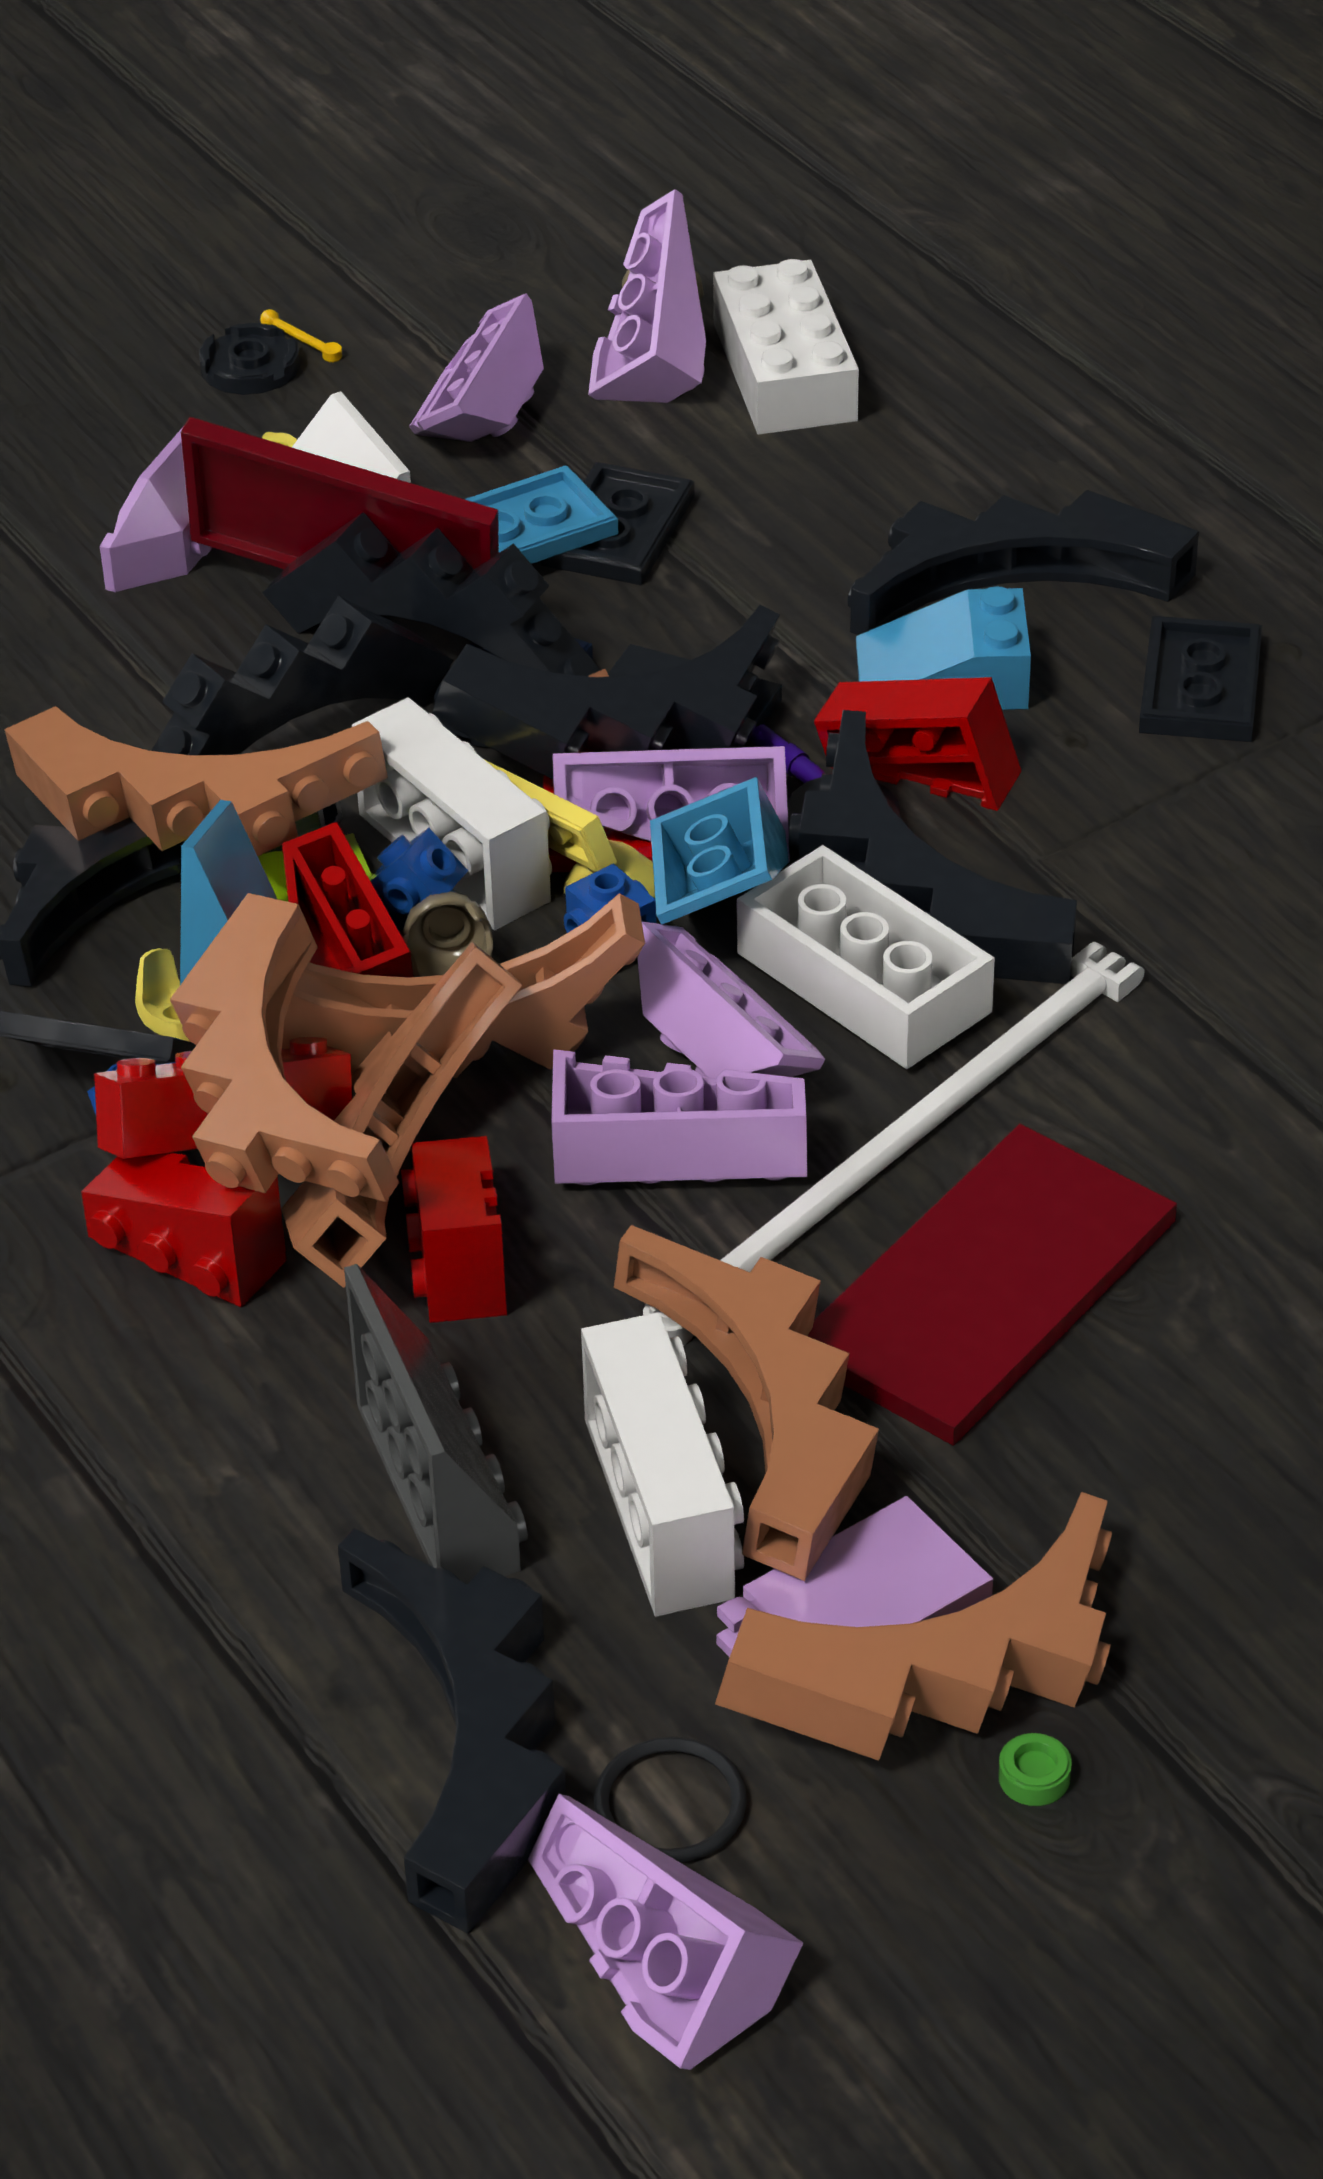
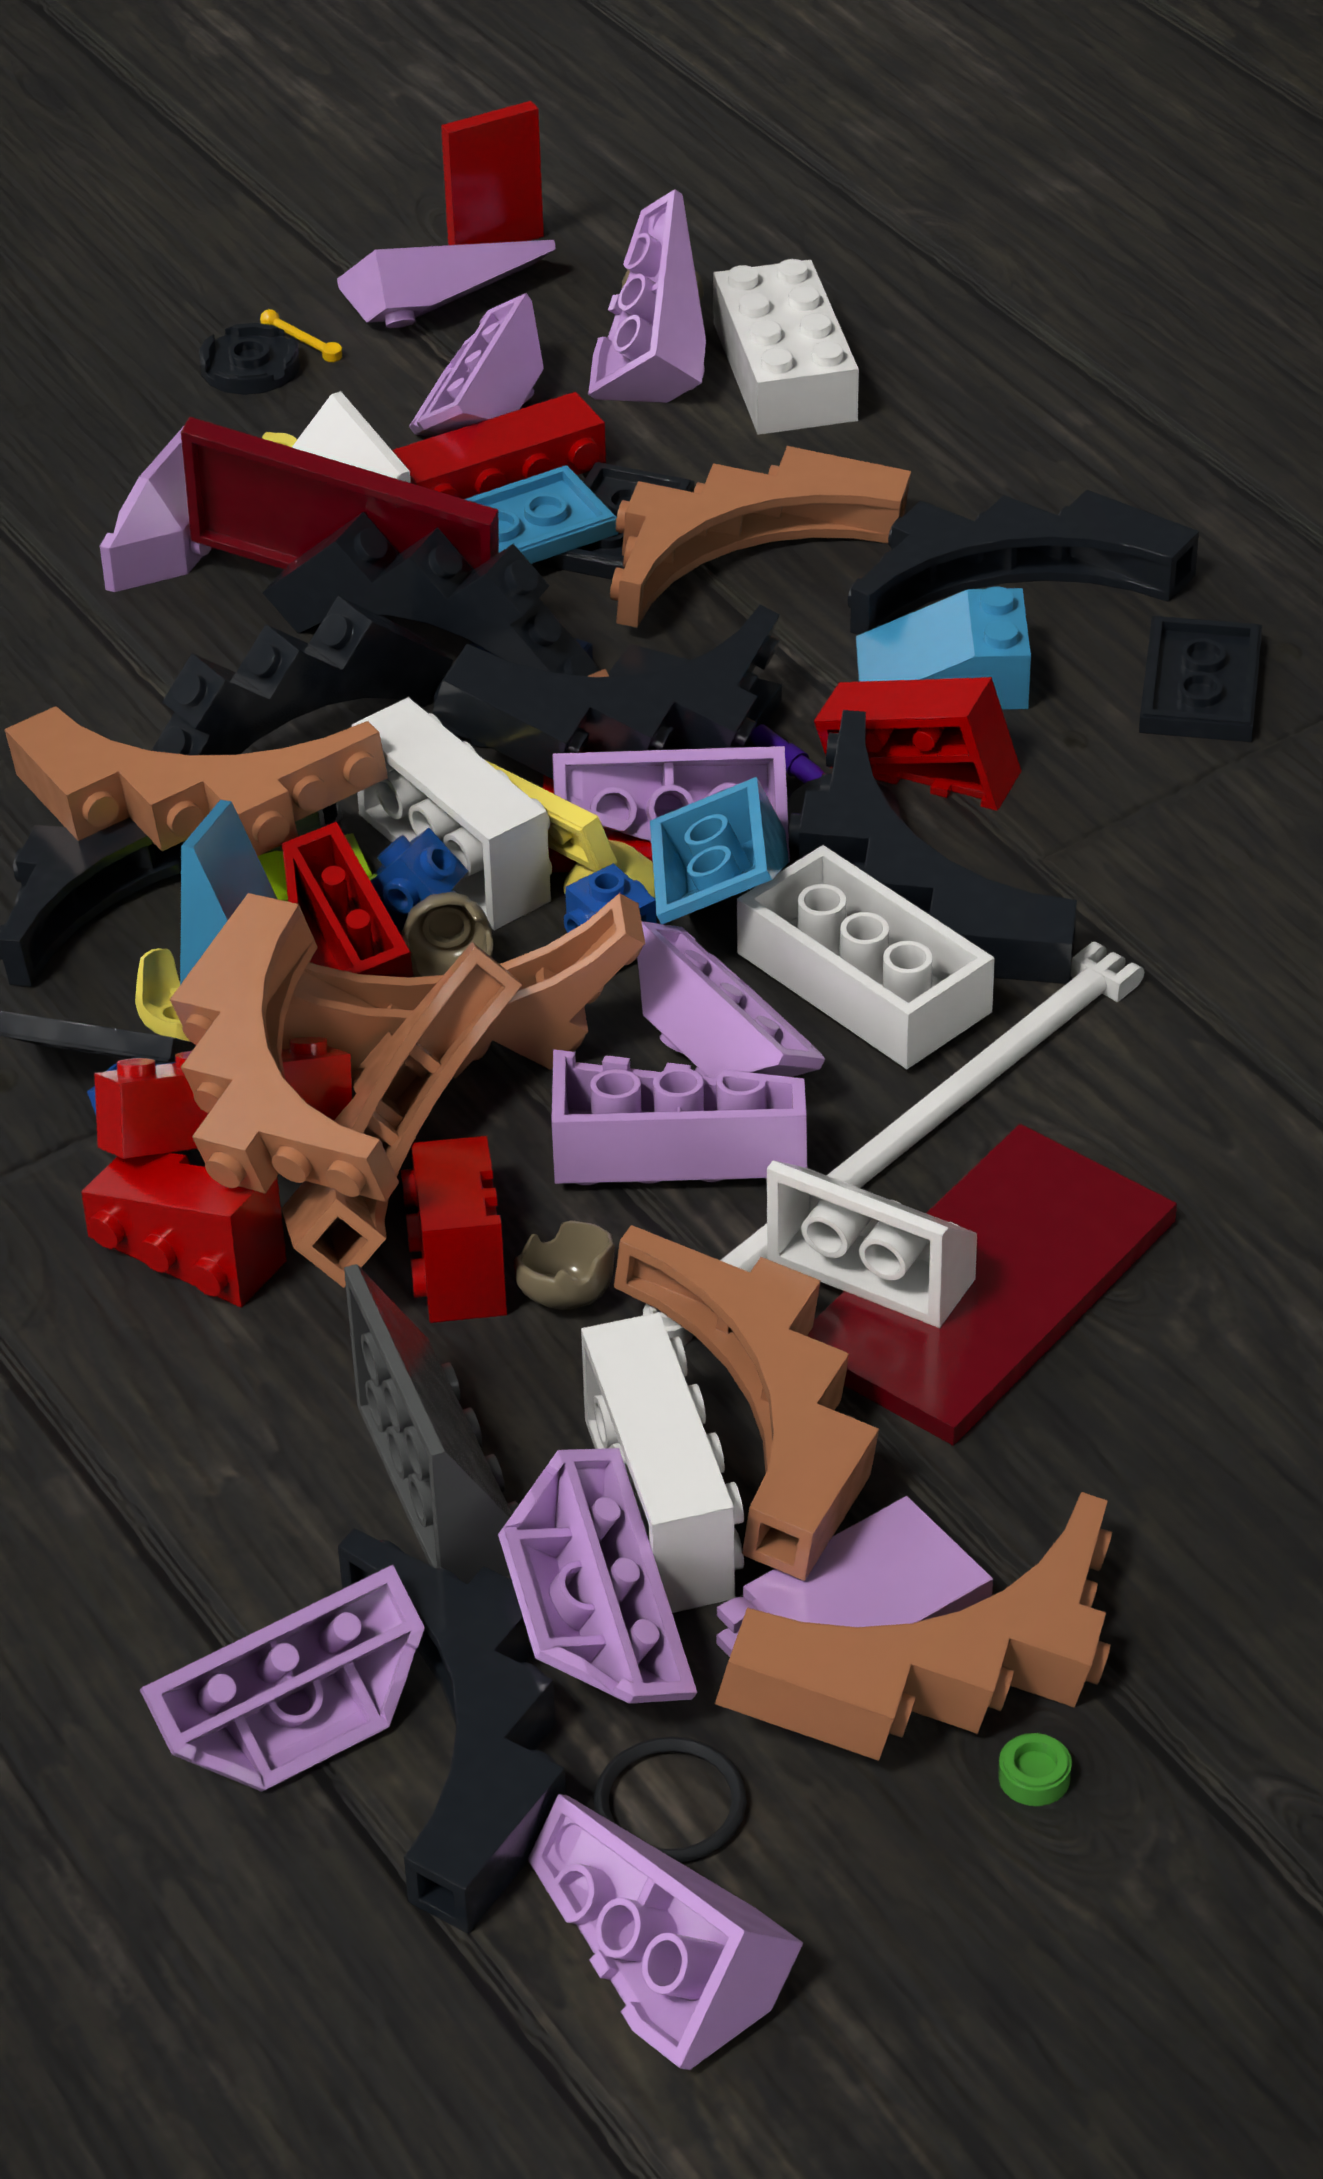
(293, 1686): none -> lavender wedge
(410, 282): none -> lavender wedge
(493, 176): none -> red tile
(508, 448): none -> red brick
(568, 1269): none -> dark tan hair
(593, 1581): none -> lavender wedge
(737, 508): none -> nougat arch
(867, 1244): none -> white slope

